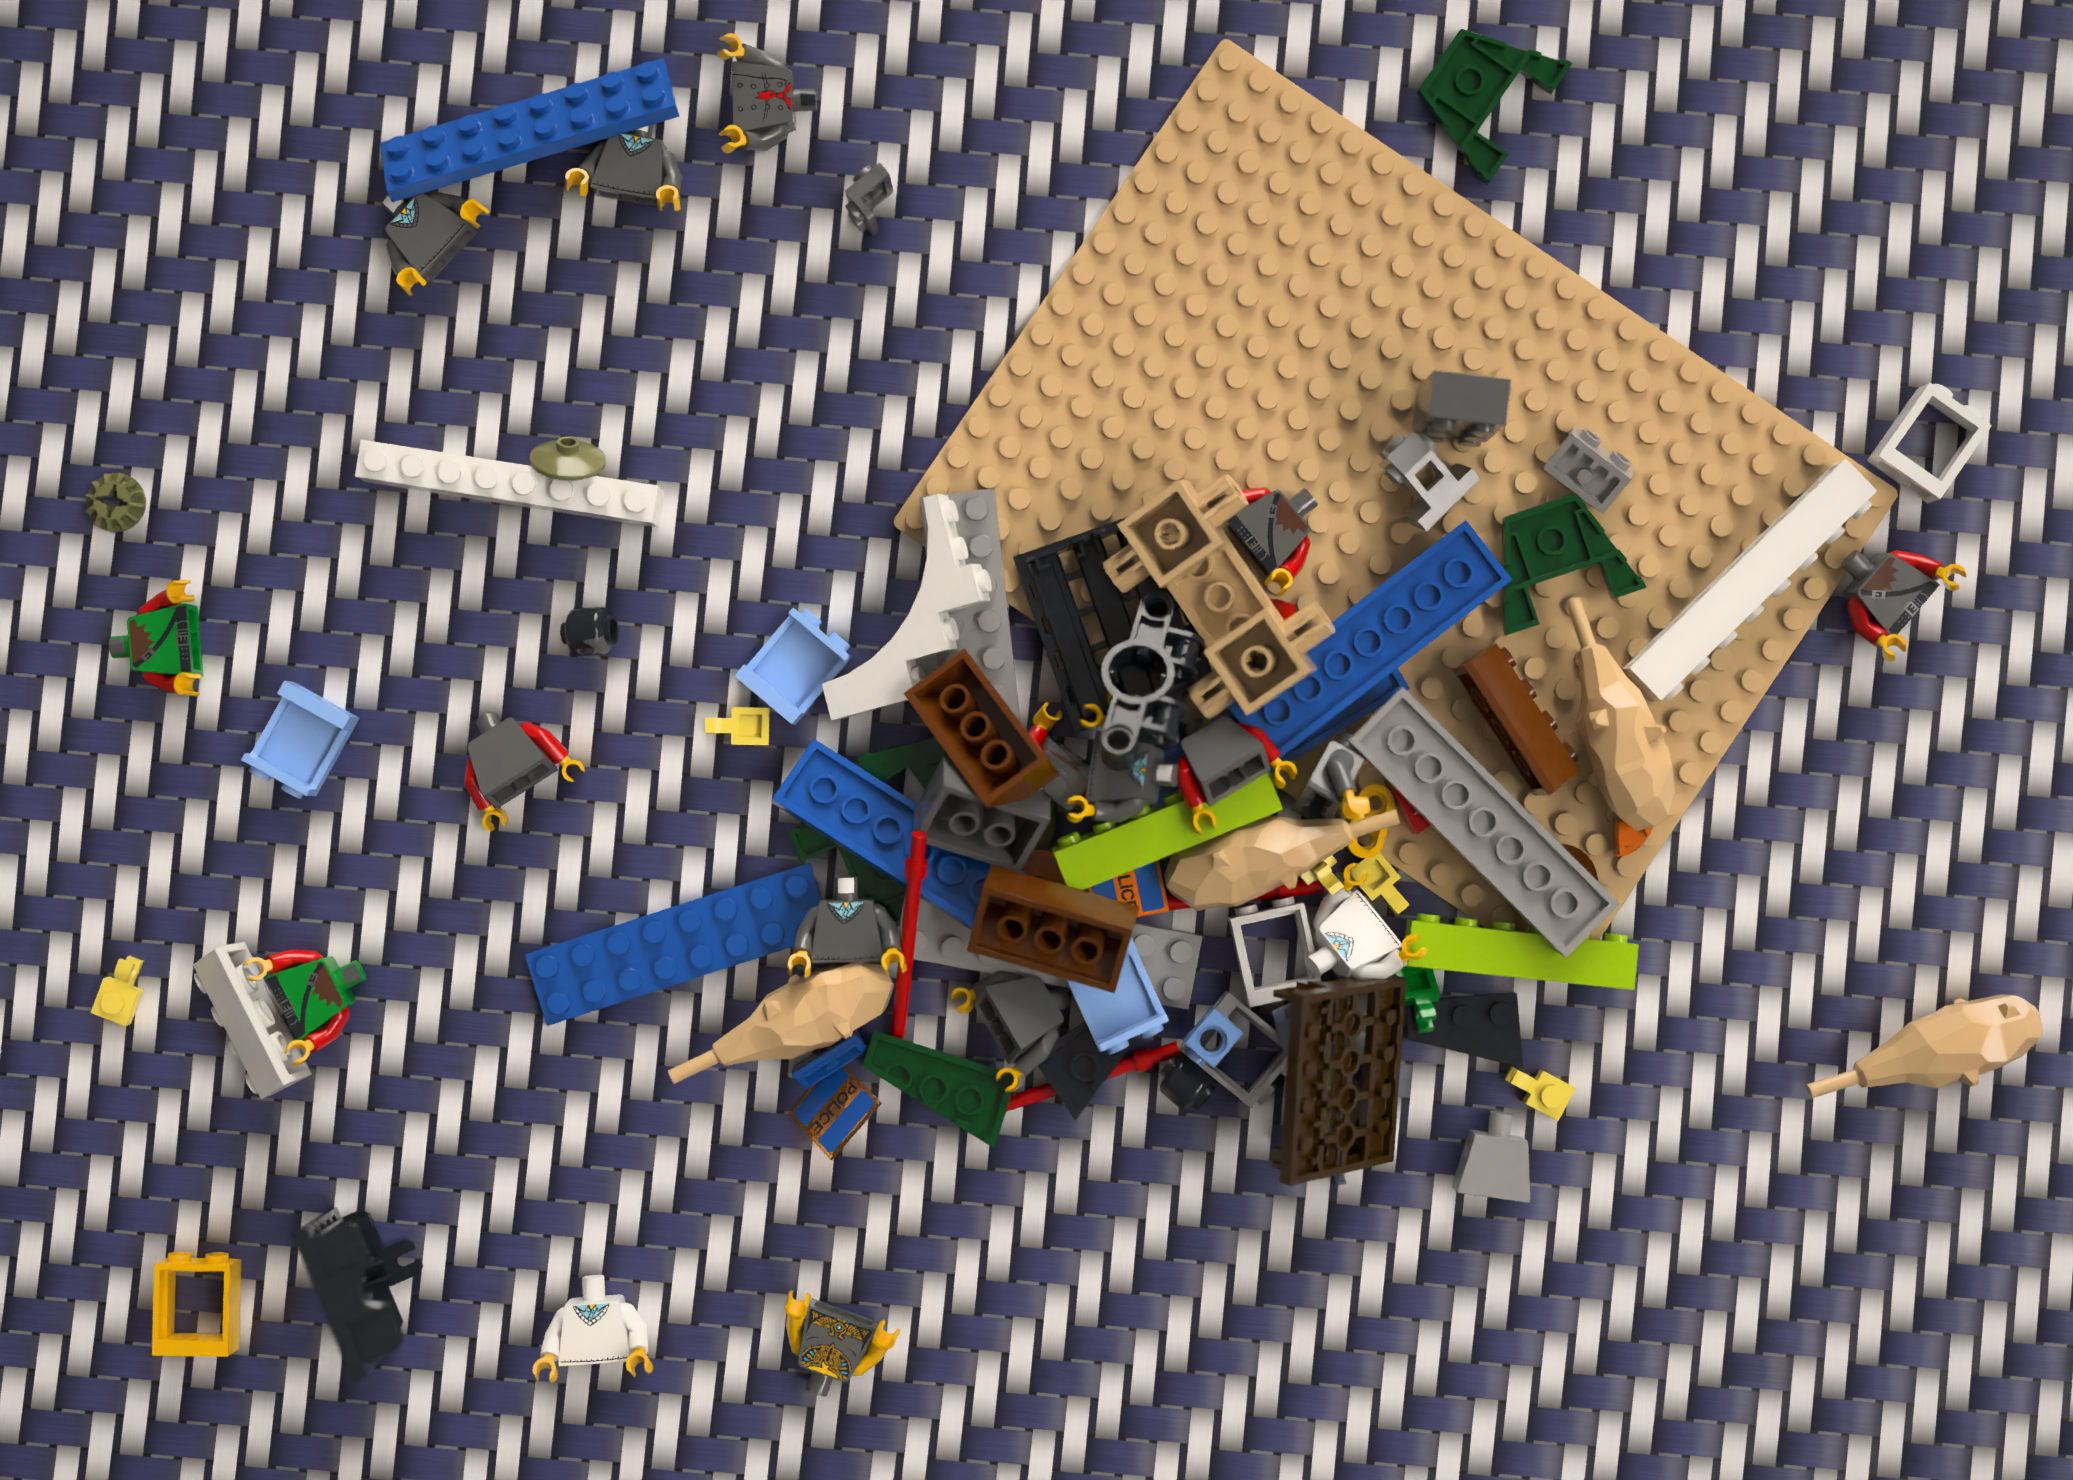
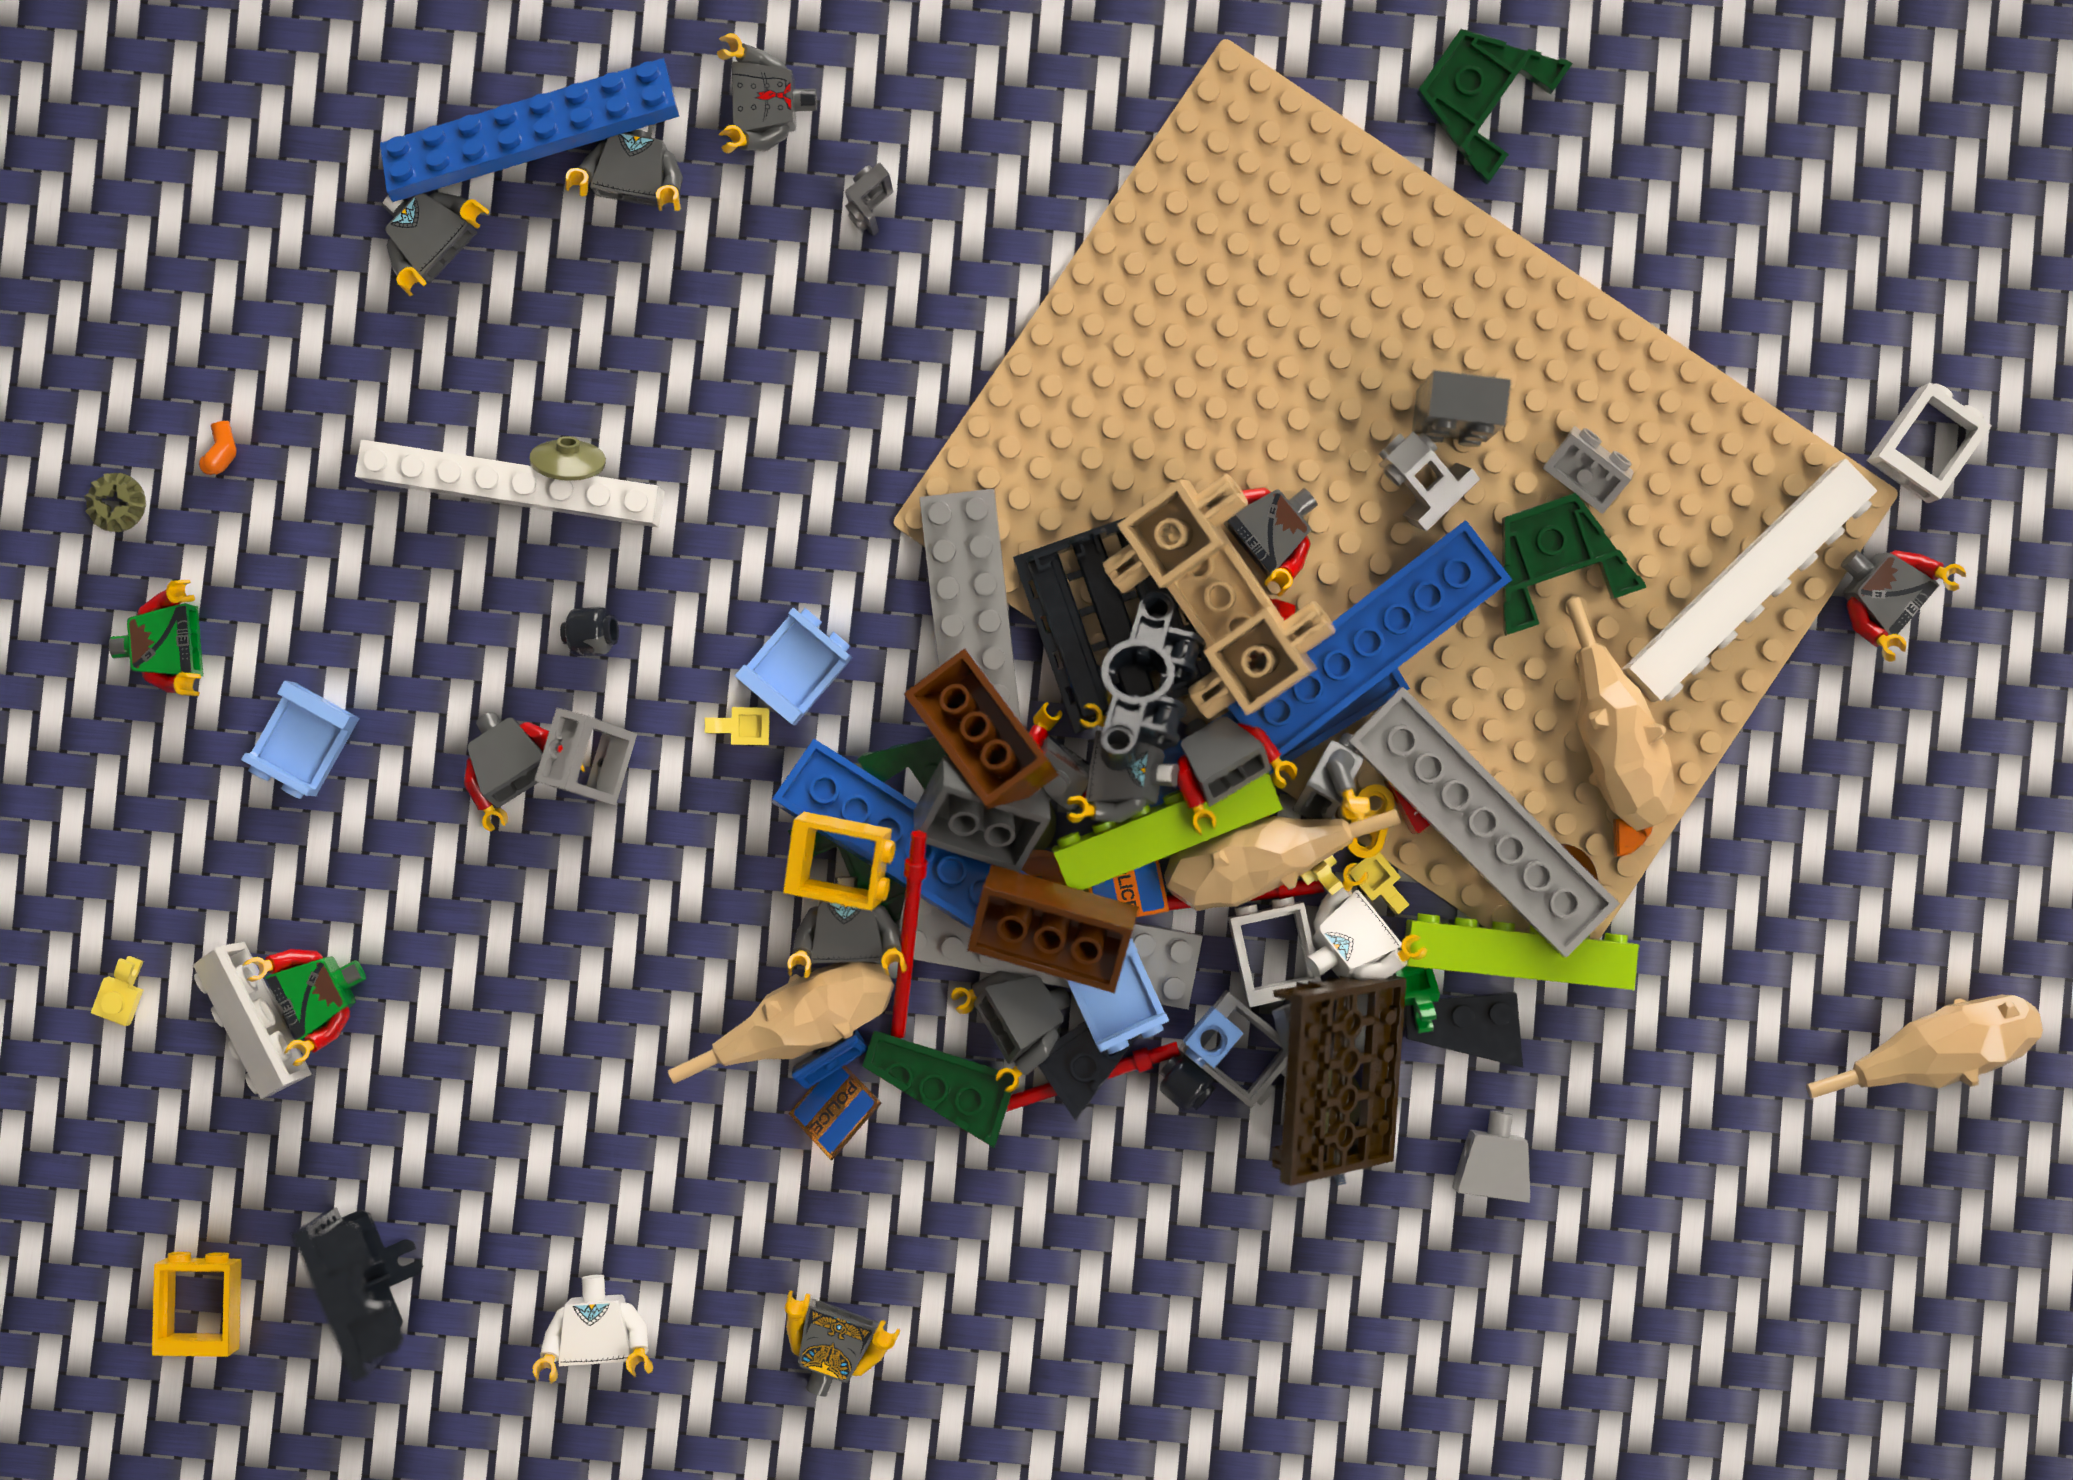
(222, 452): none -> orange arm
(562, 768): none -> light grey window
(672, 945): blue plate -> none
(801, 854): none -> yellow window
(927, 629): white arch -> none
(1517, 720): reddish brown slope -> none
(1543, 1092): light yellow plate -> none

